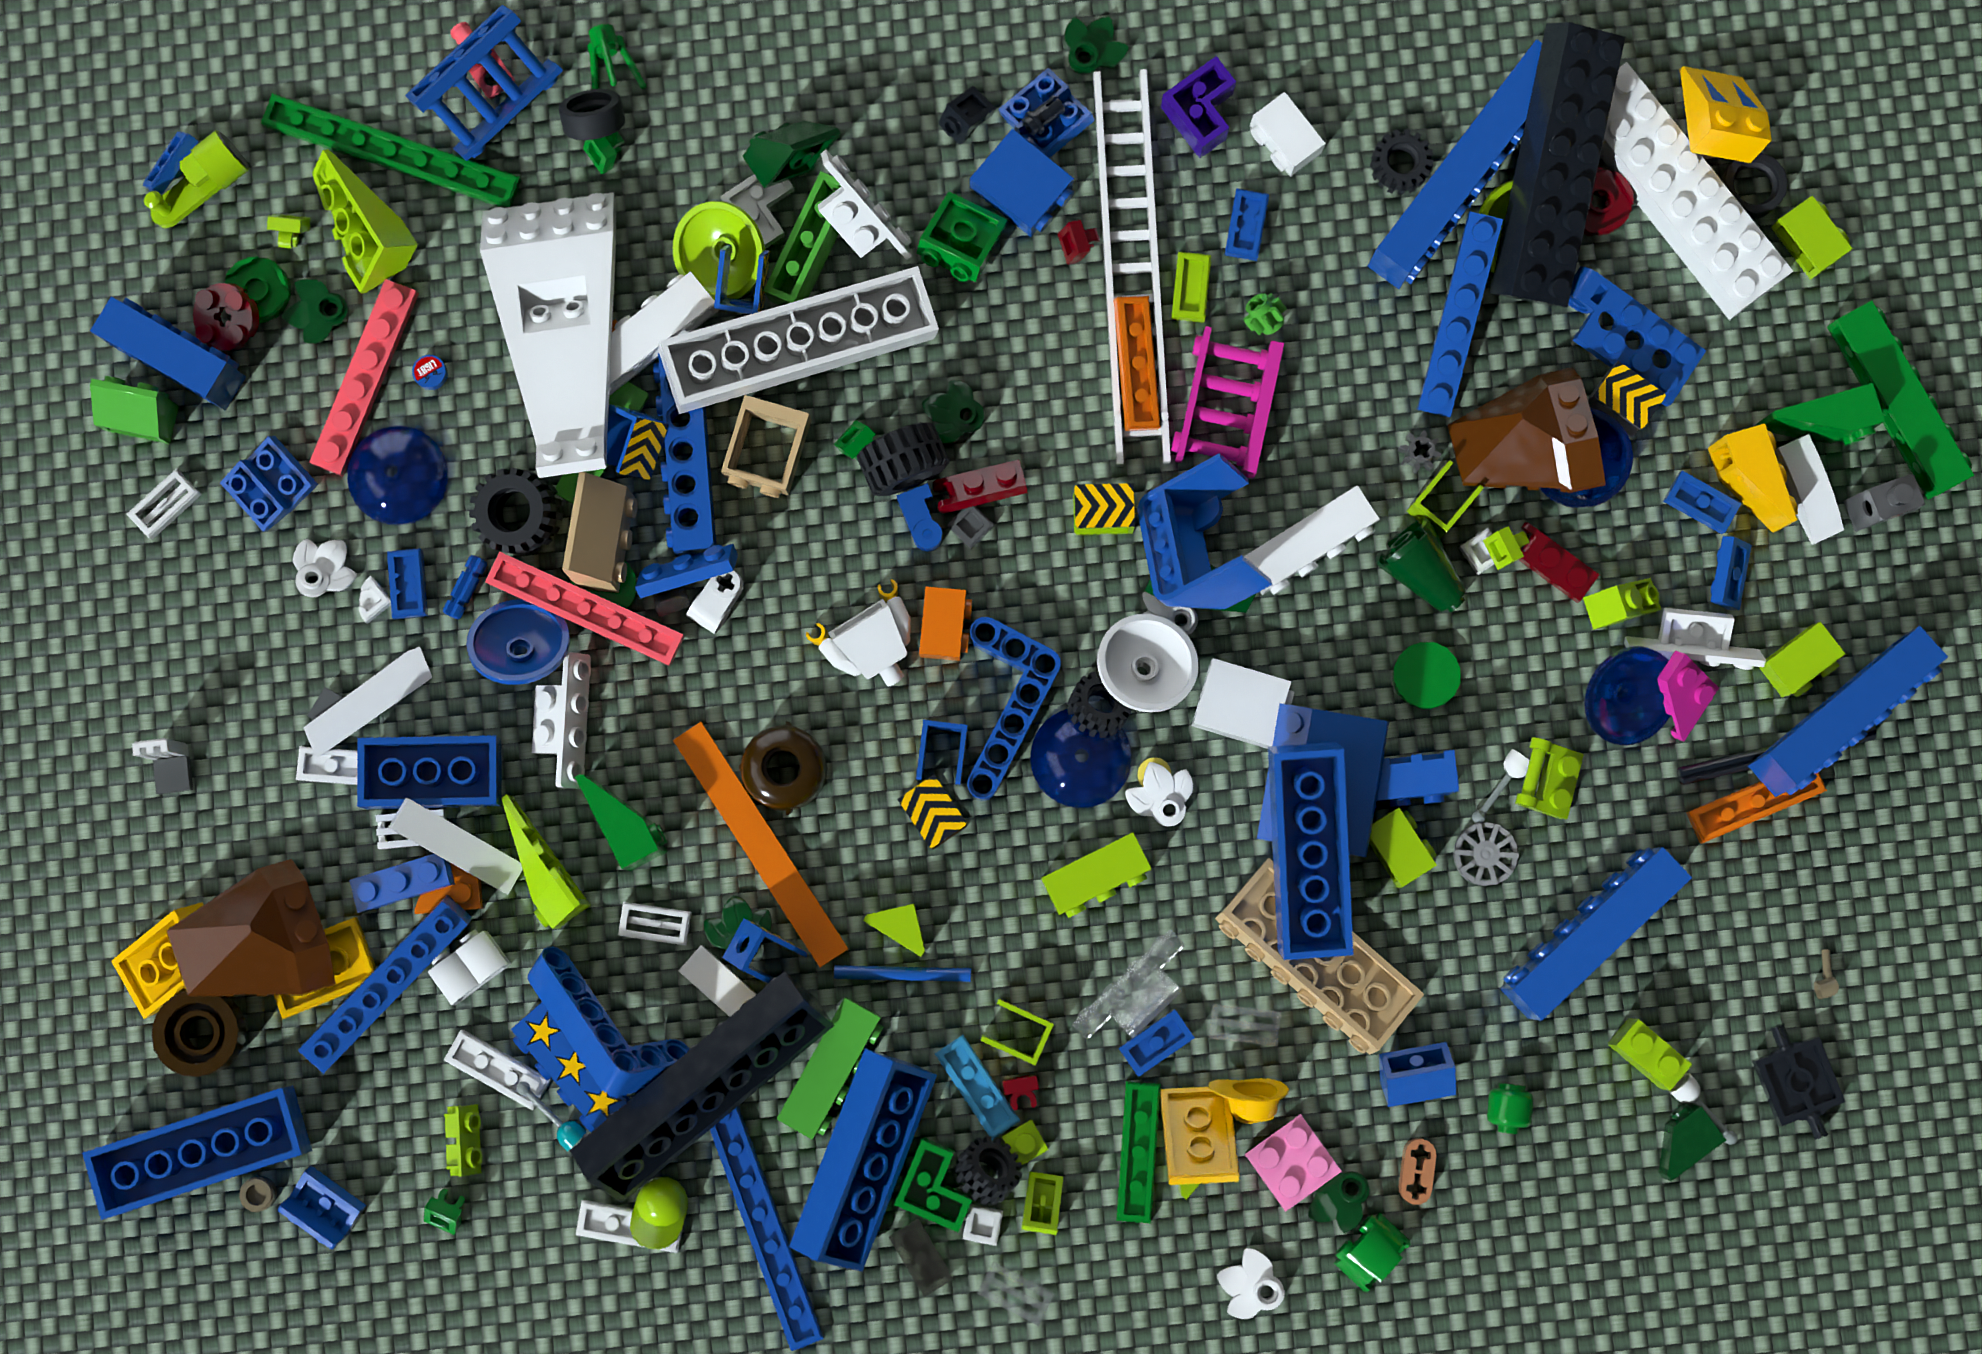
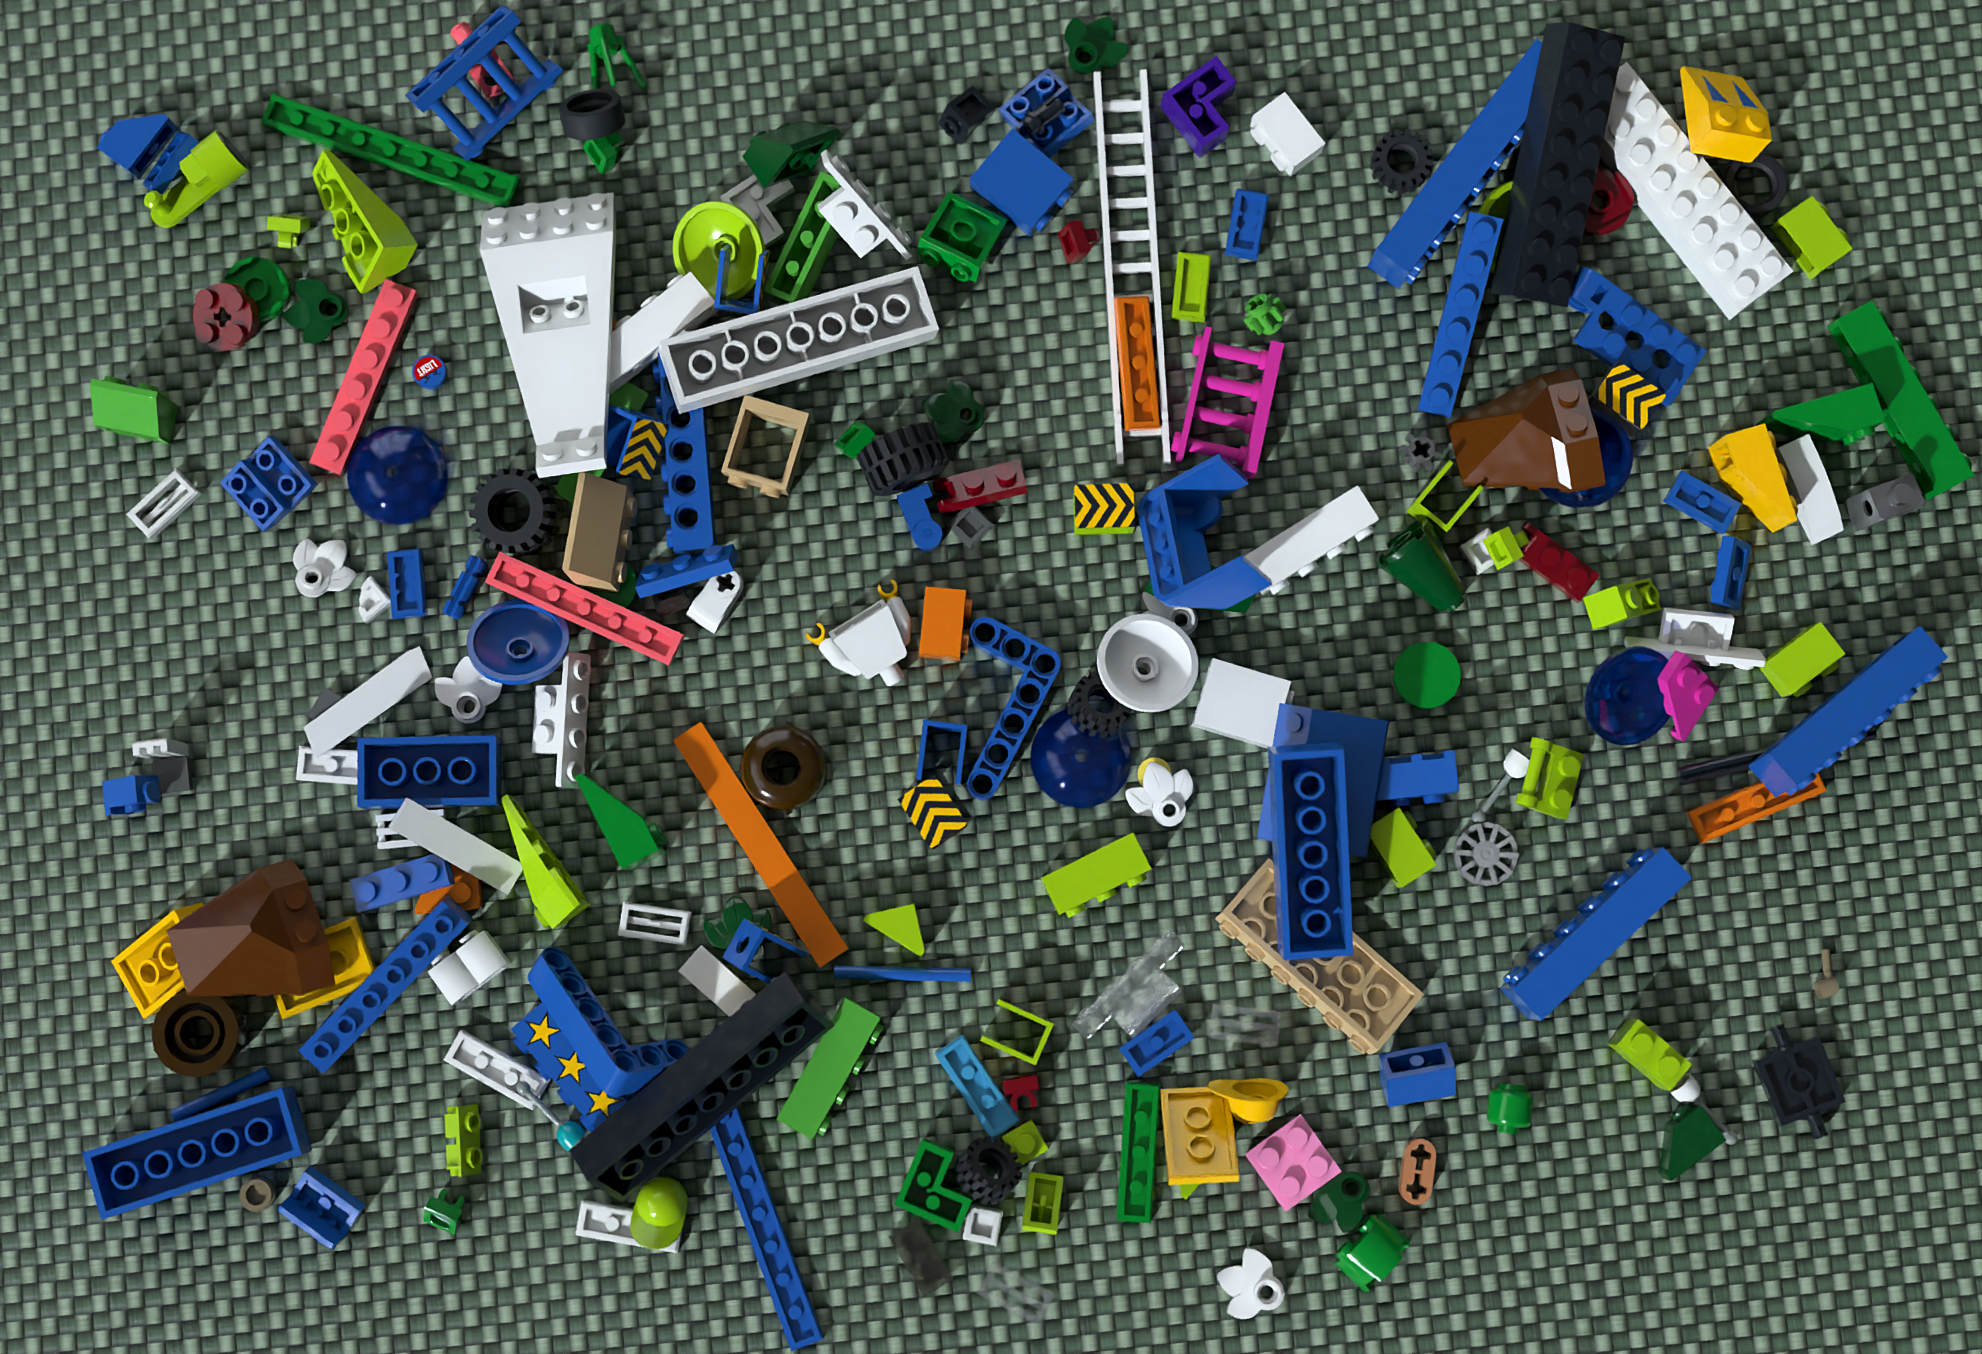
(130, 794): none -> blue brick
(137, 142): none -> blue slope
(169, 351): blue brick -> none
(220, 1094): none -> blue bar
(467, 686): none -> white plate
(863, 1161): blue brick -> none

